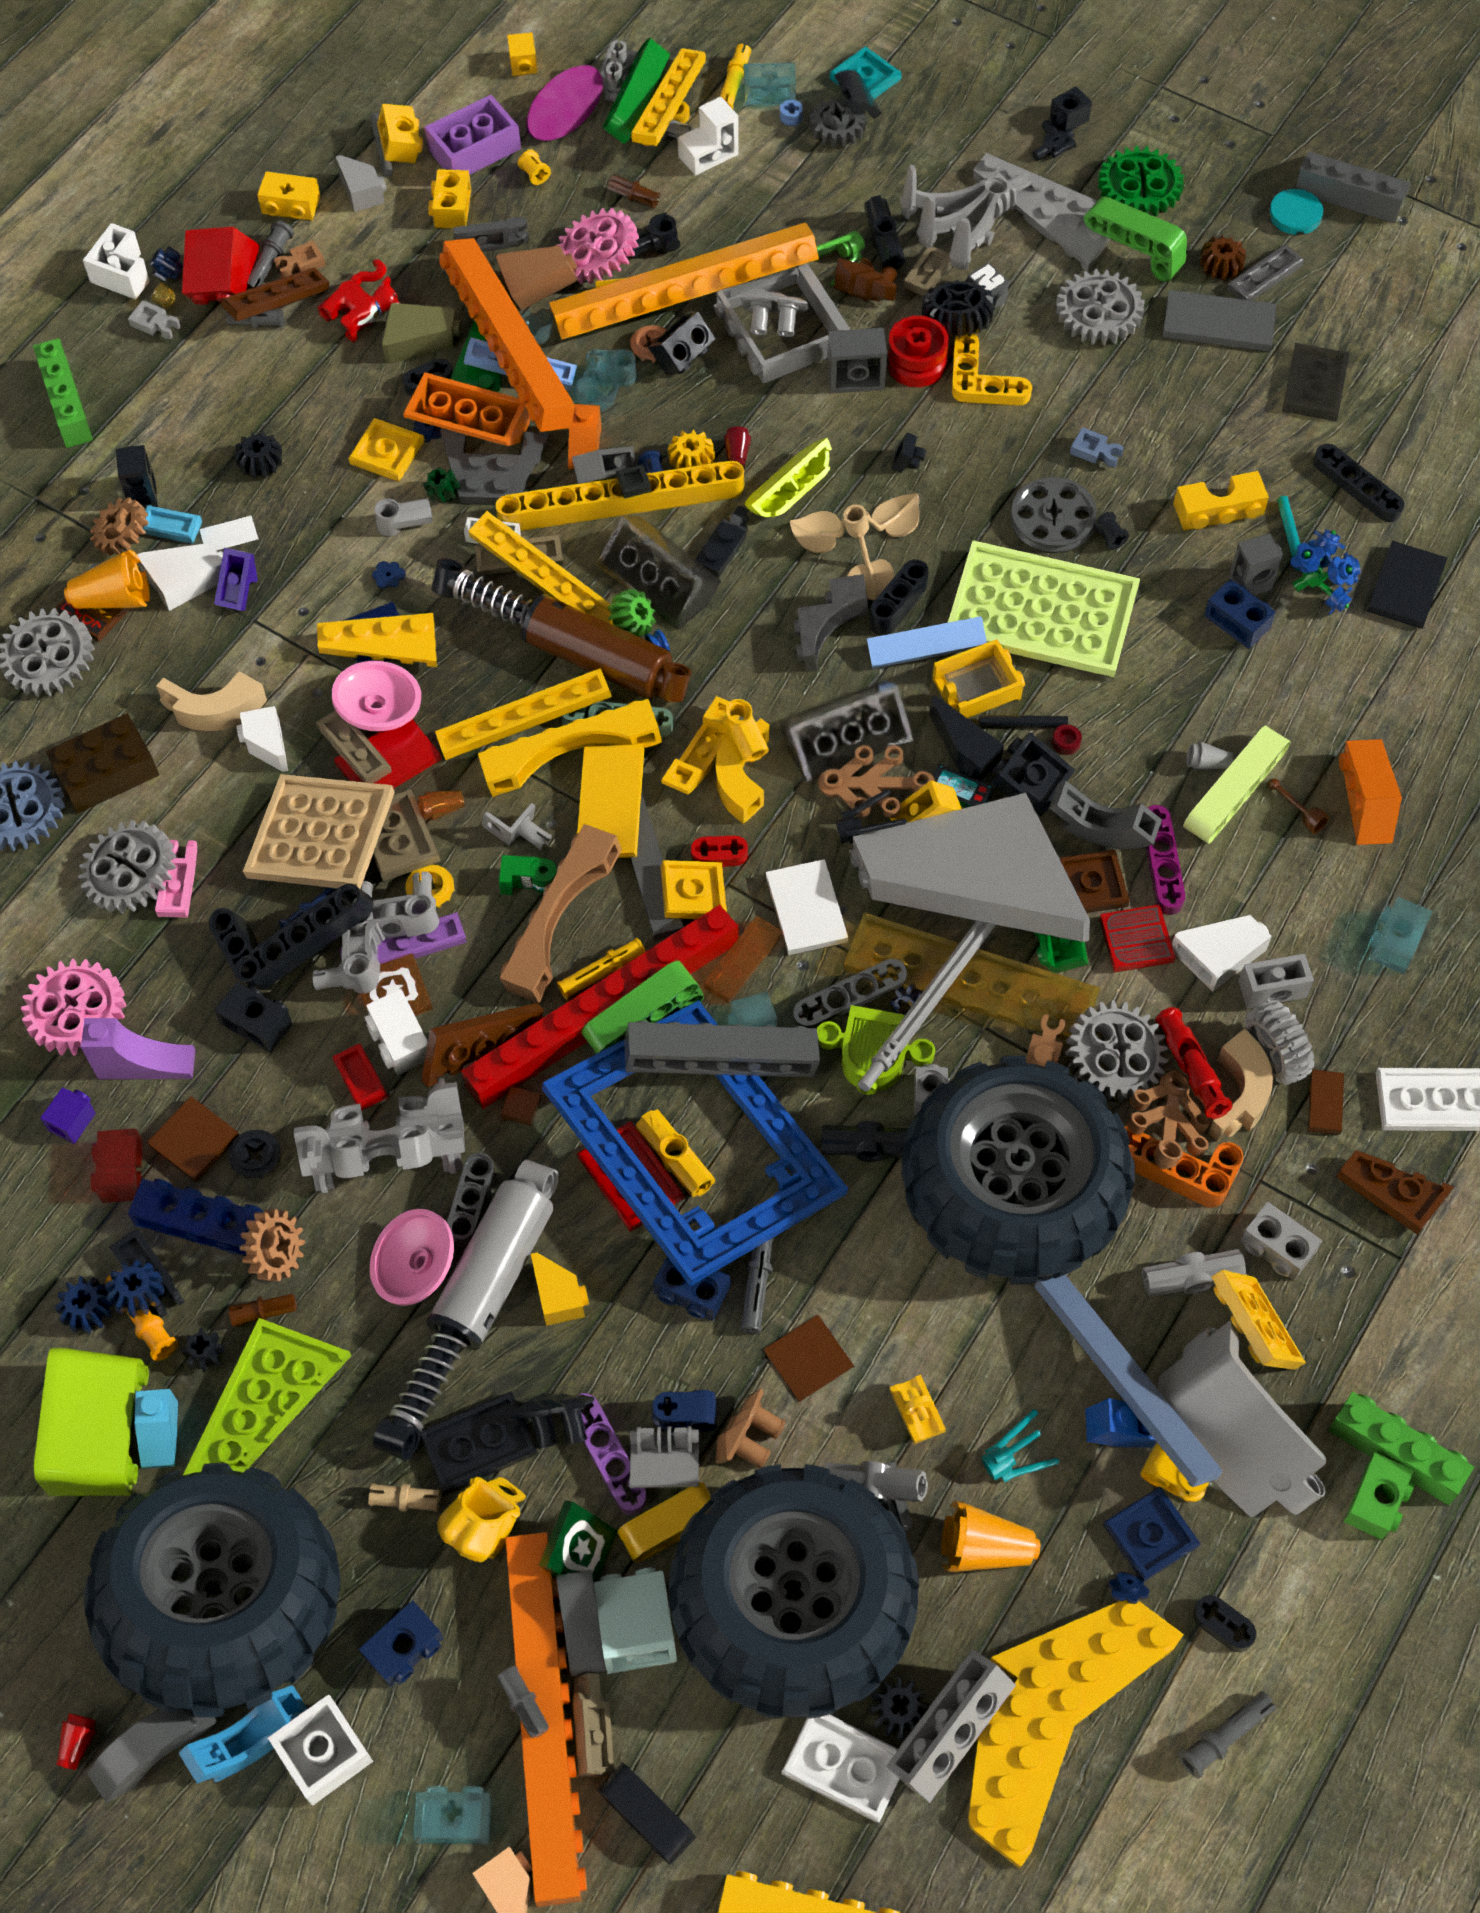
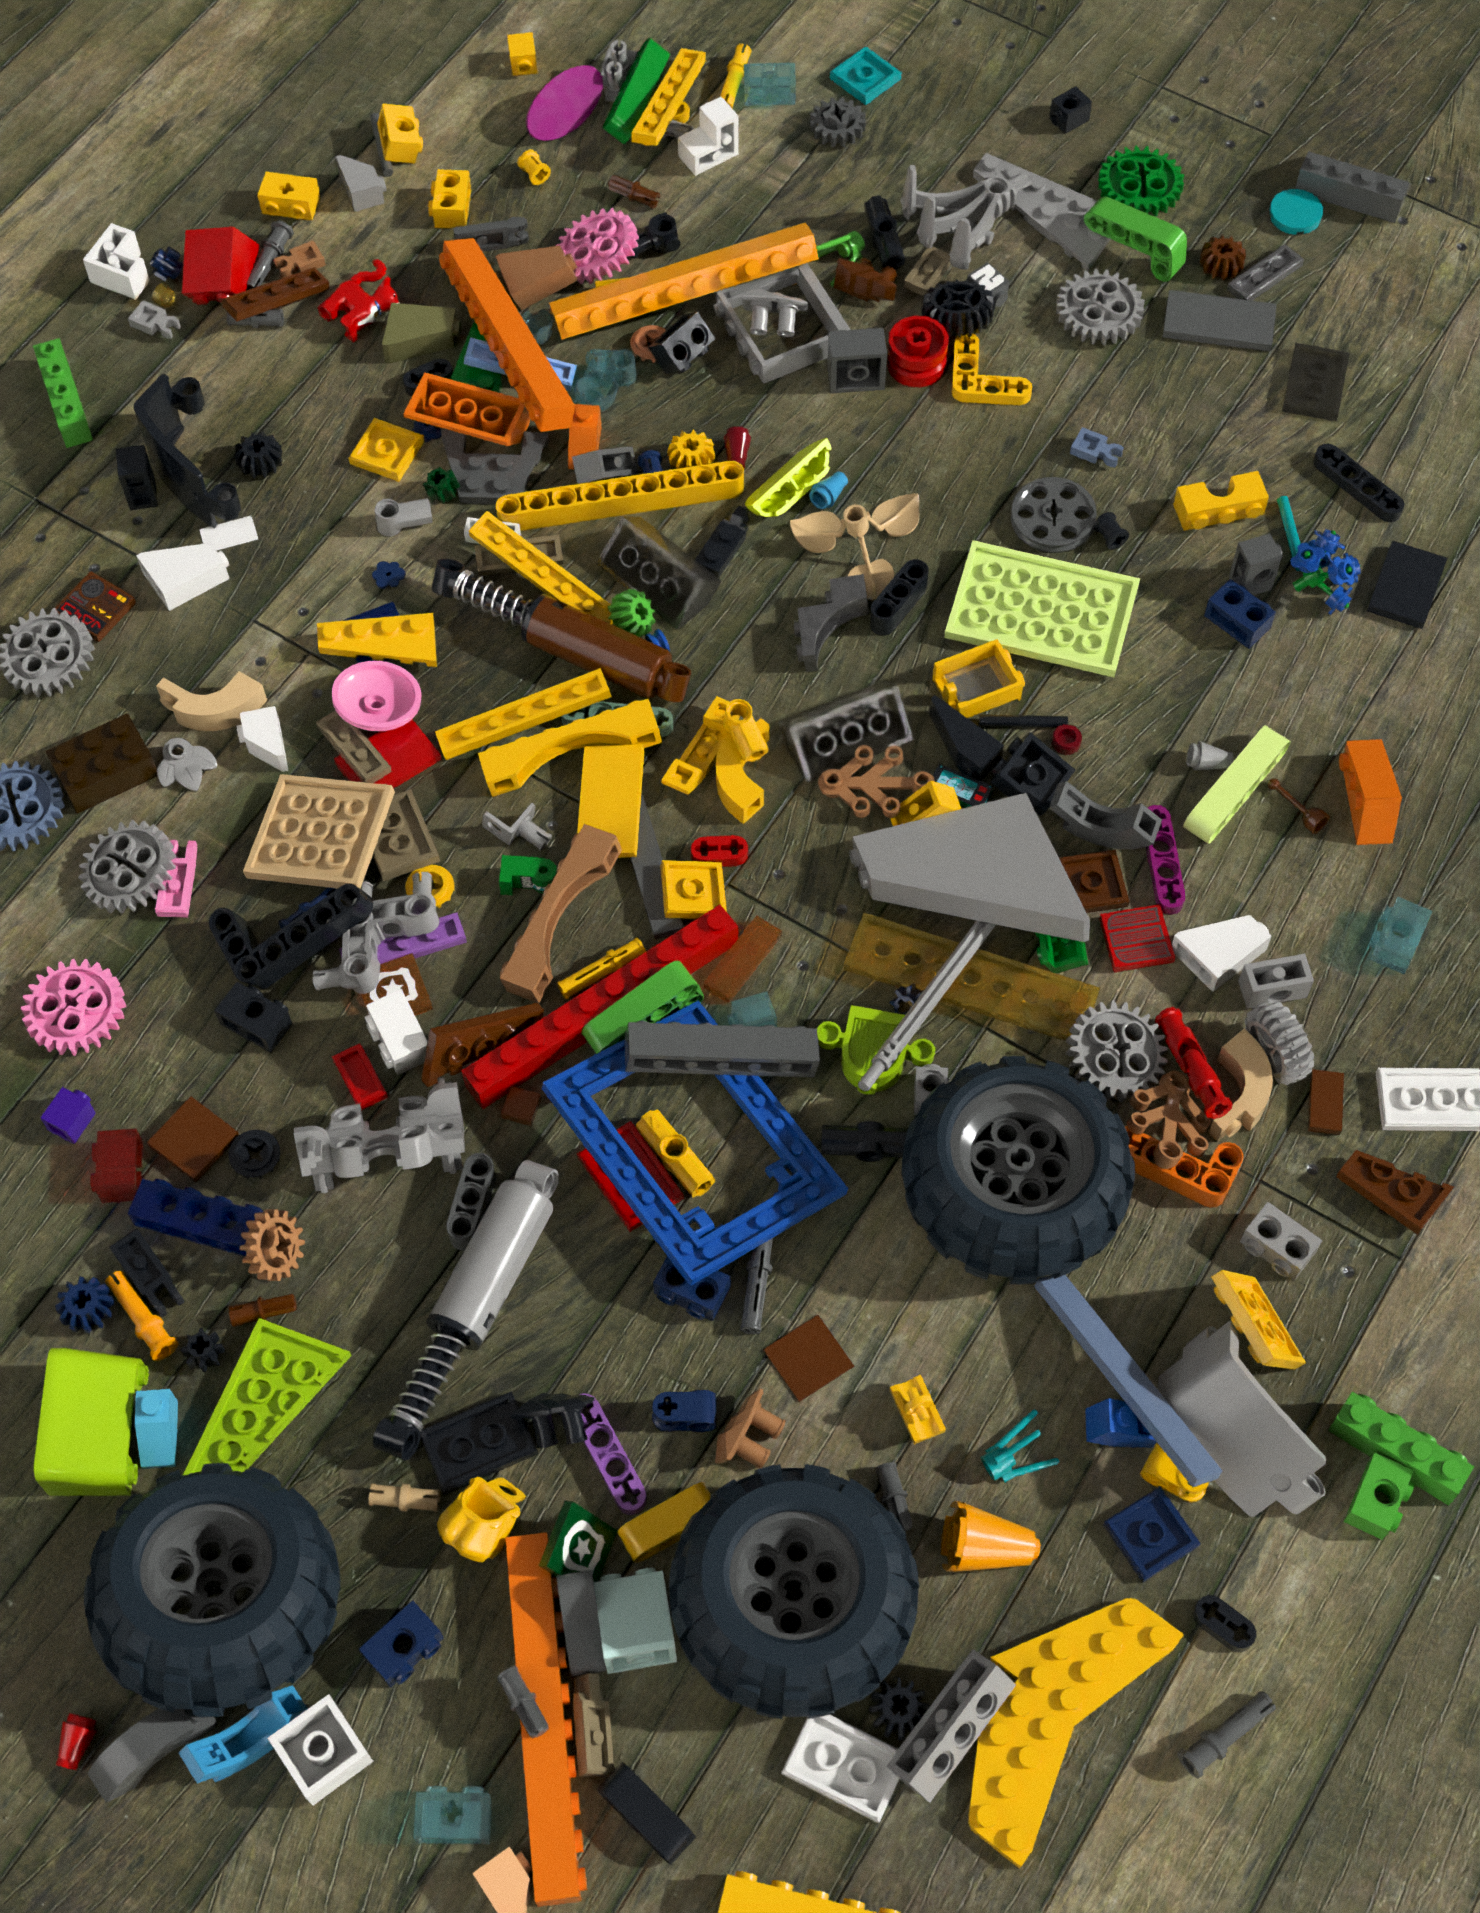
(110, 585): light orange cone -> none
(119, 526): medium nougat gear -> none
(123, 1054): medium lavender arch -> none
(138, 1299): dark blue gear -> none
(161, 429): none -> black panel
(172, 524): medium azure tile -> none
(185, 767): none -> light grey plate
(234, 579): dark purple slope -> none
(411, 1257): bright pink dish -> none
(439, 803): clear orange cone -> none
(473, 136): medium lavender brick -> none
(558, 1291): yellow slope -> none
(633, 481): pearl dark grey tile -> none
(664, 1458): light grey hinge -> none
(791, 106): medium blue bush -> none
(806, 907): white tile -> none
(827, 491): none -> dark azure cone
(848, 990): dark grey beam -> none
(852, 826): black plant -> none
(857, 93): black slope -> none
(884, 1480): light grey piece -> none
(908, 454): black tile -> none
(926, 642): light blue tile -> none
(1045, 1046): medium nougat plate -> none
(1054, 141): black piece -> none
(1128, 1588): dark blue plant -> none
(1190, 1272): light grey piece -> none

